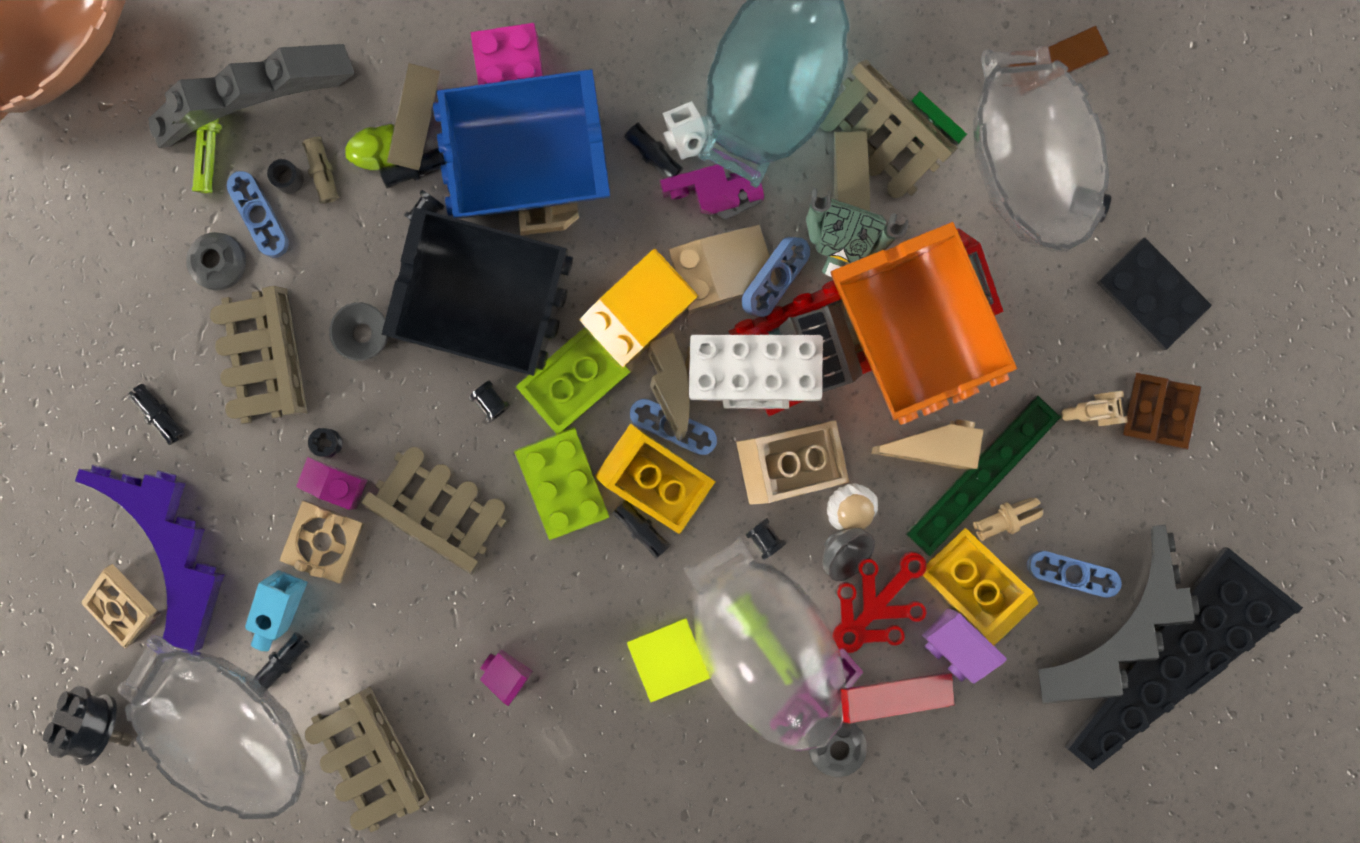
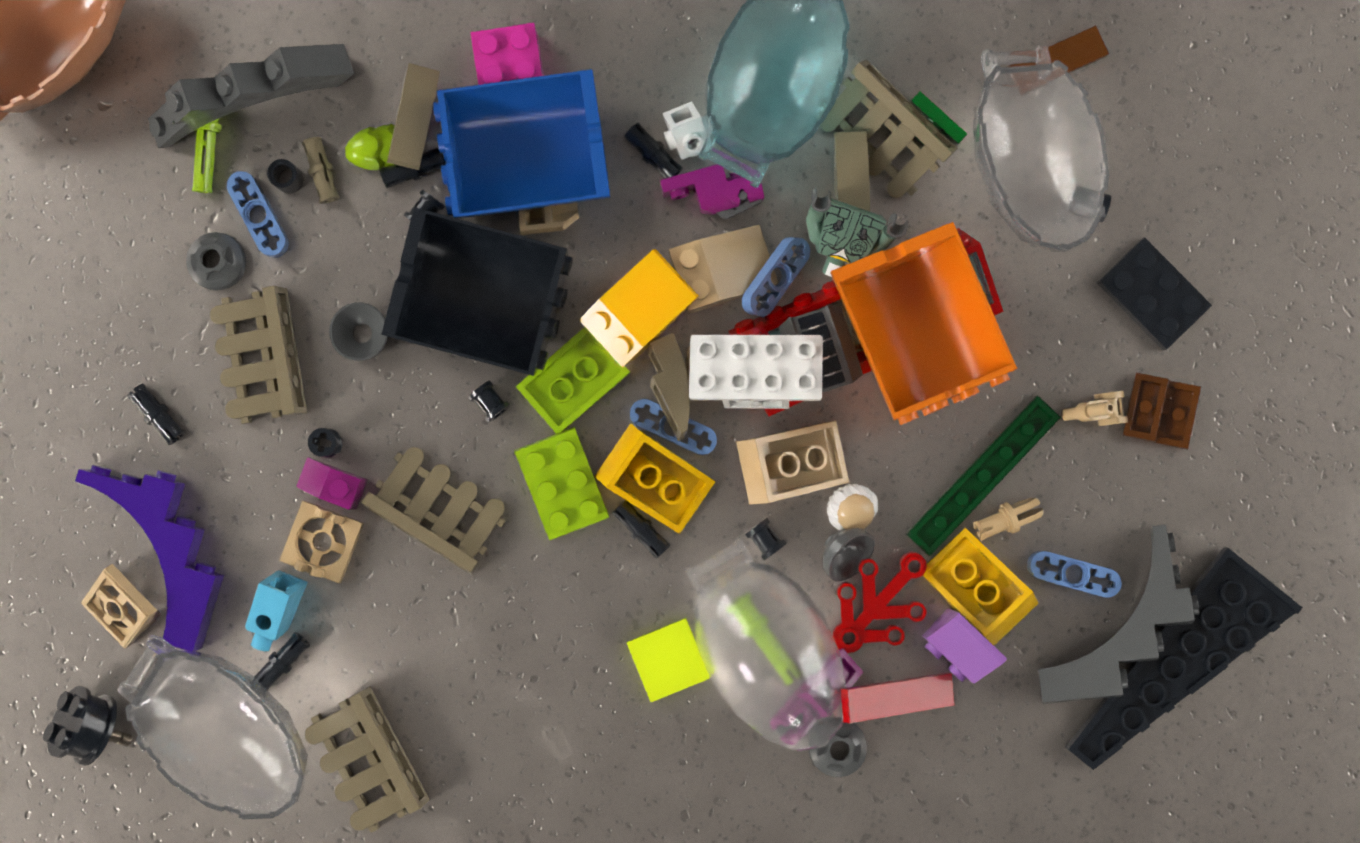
(504, 676): magenta slope -> none
(948, 445): tan slope -> none

